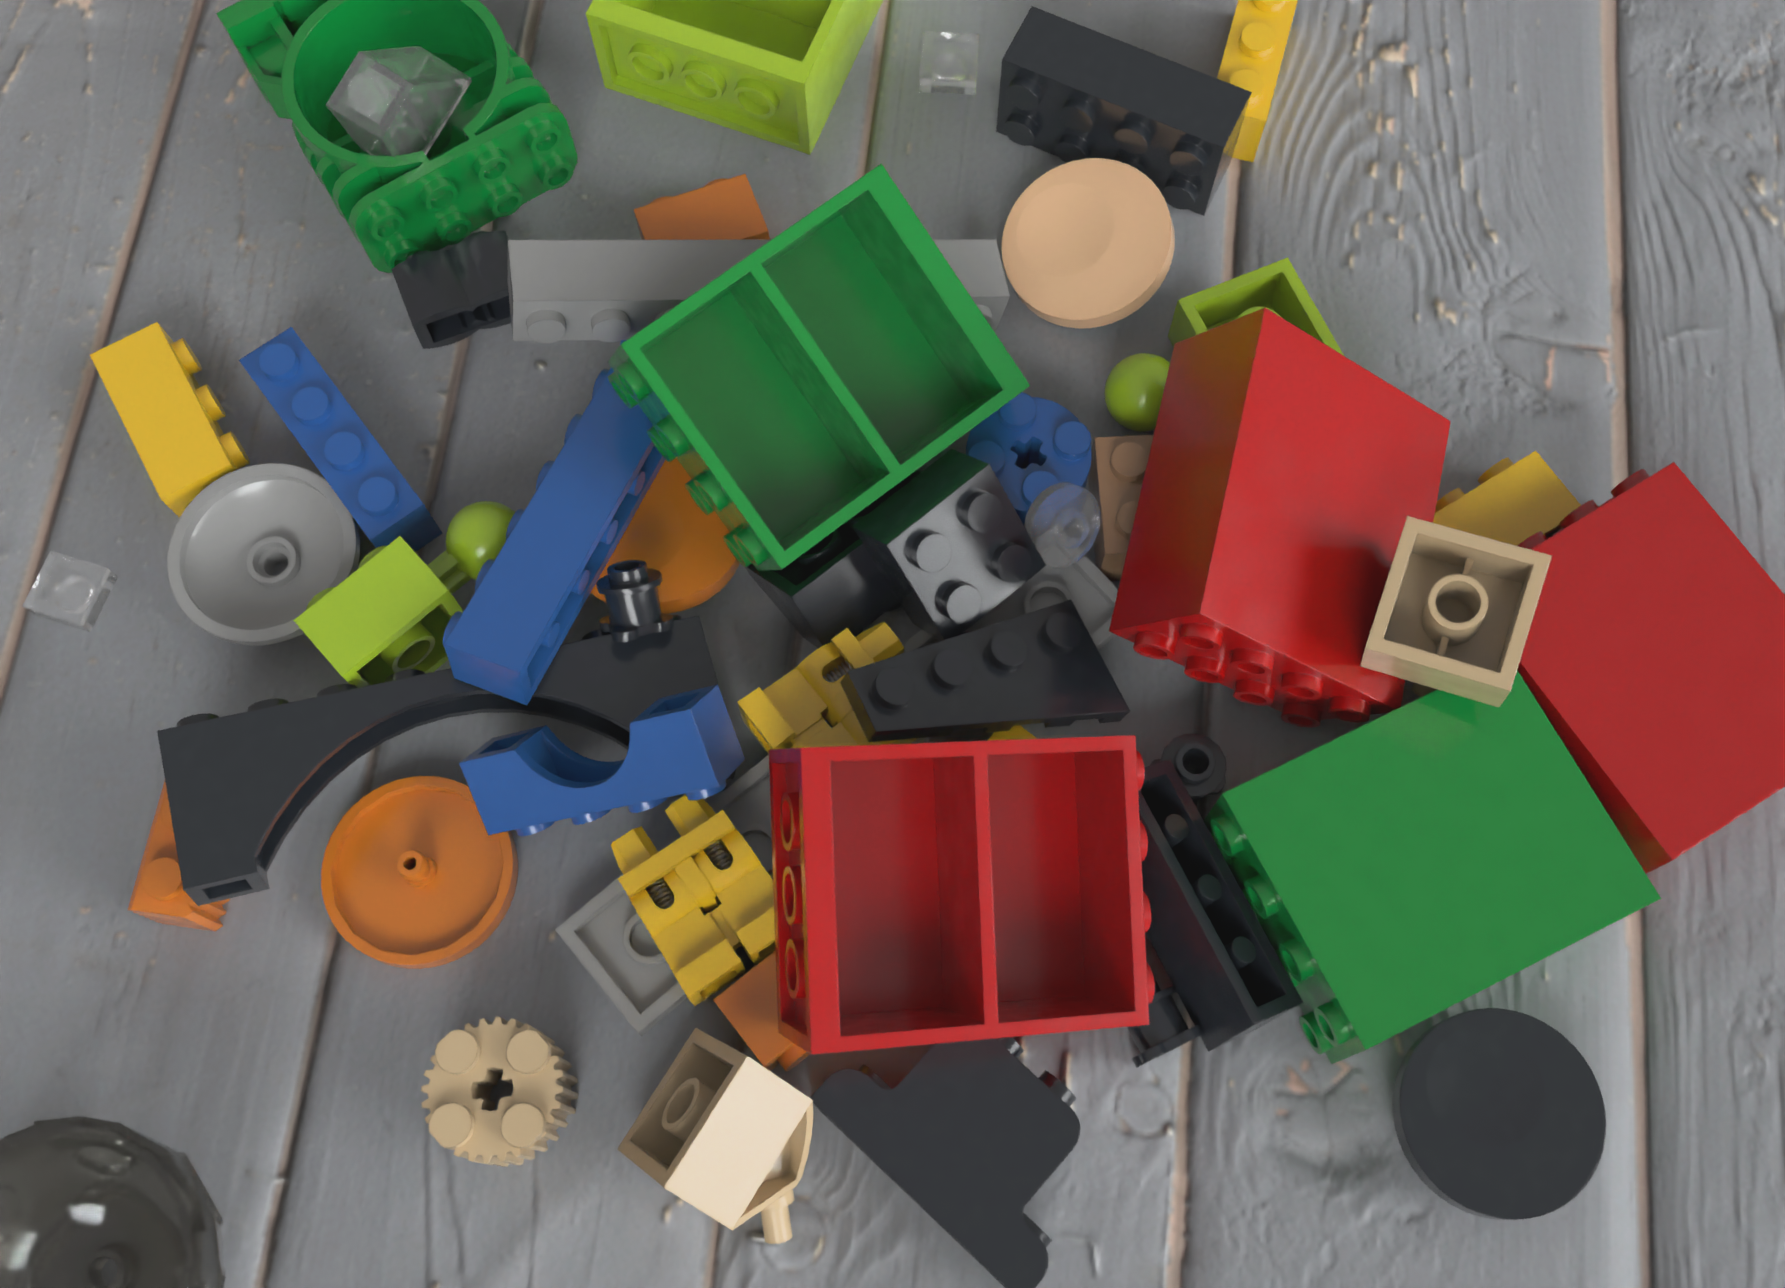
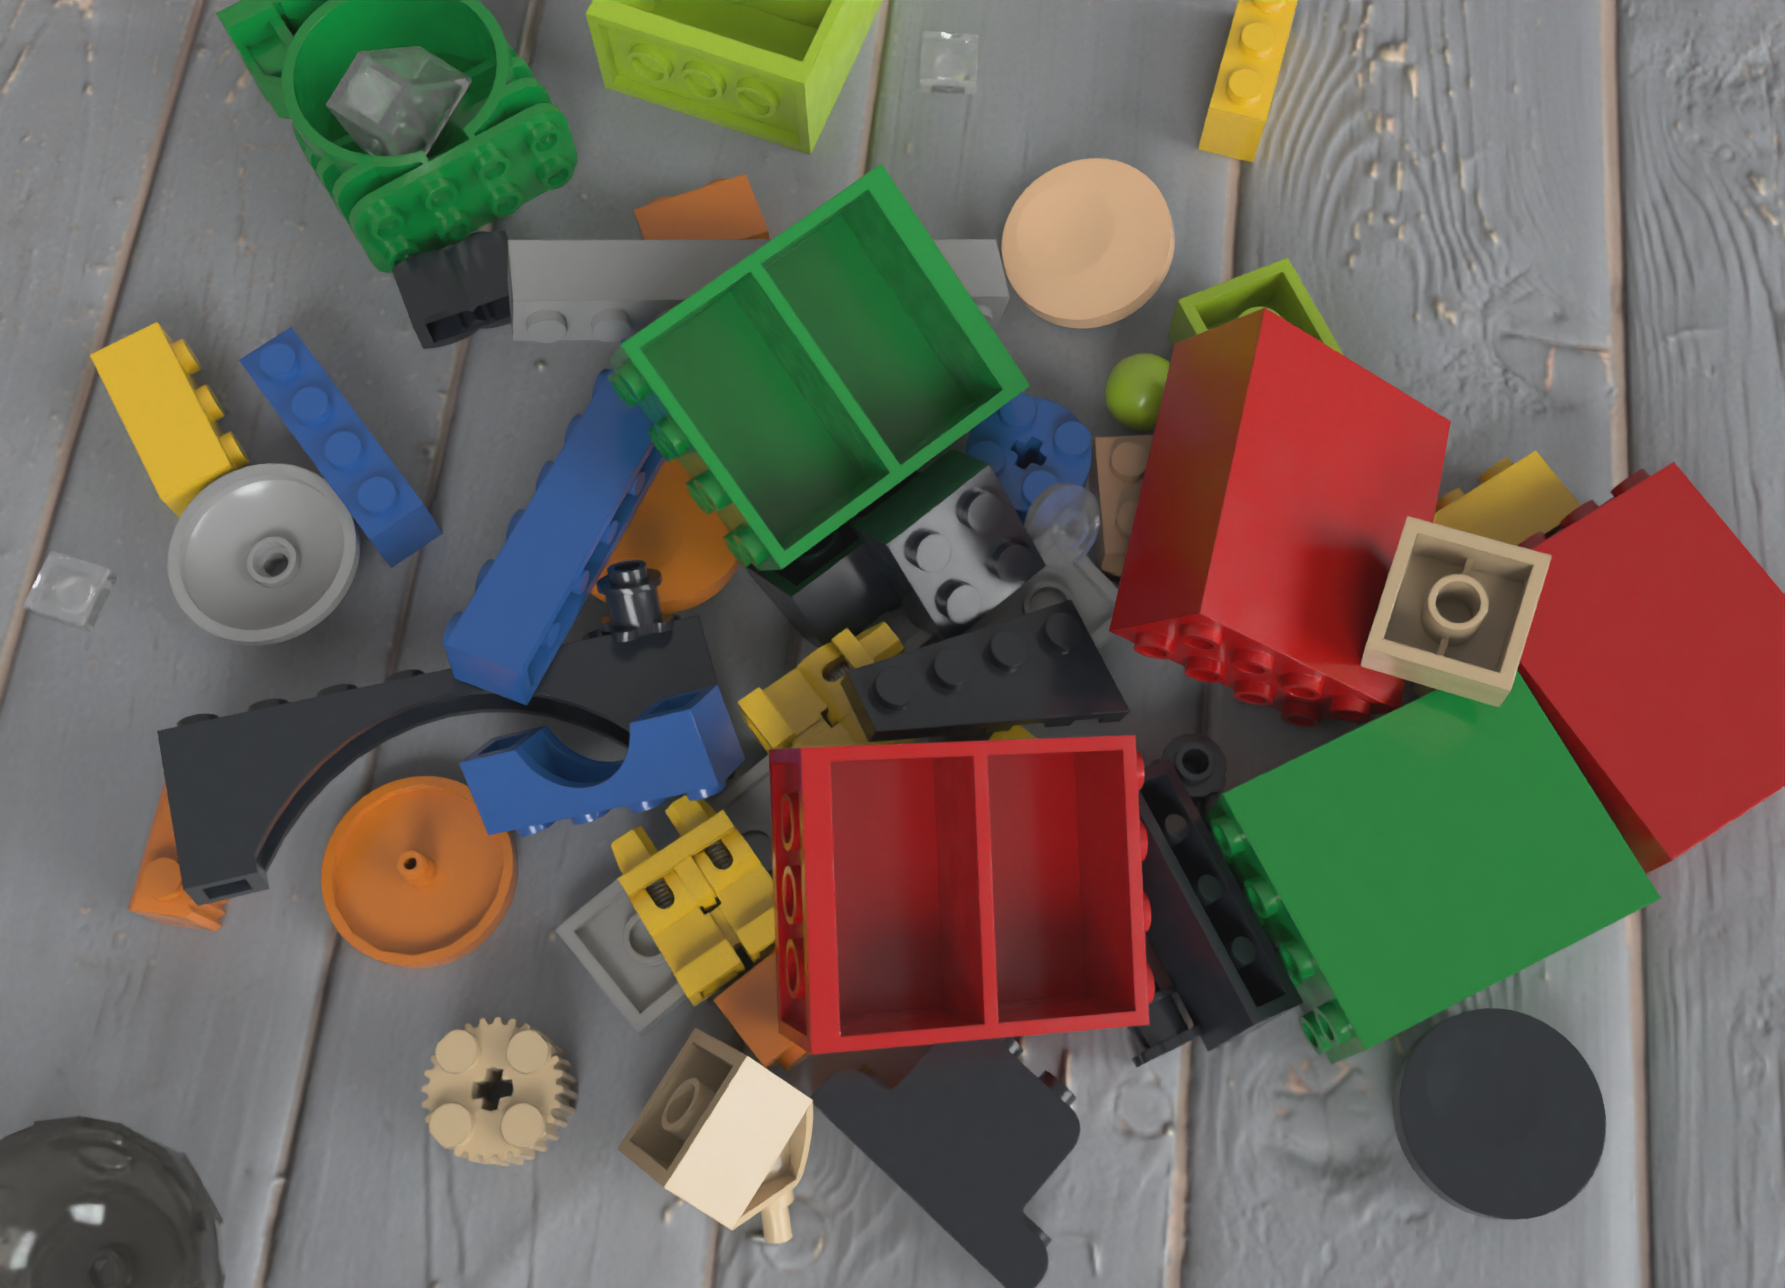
(398, 607): lime brick -> none
(1113, 101): black brick -> none

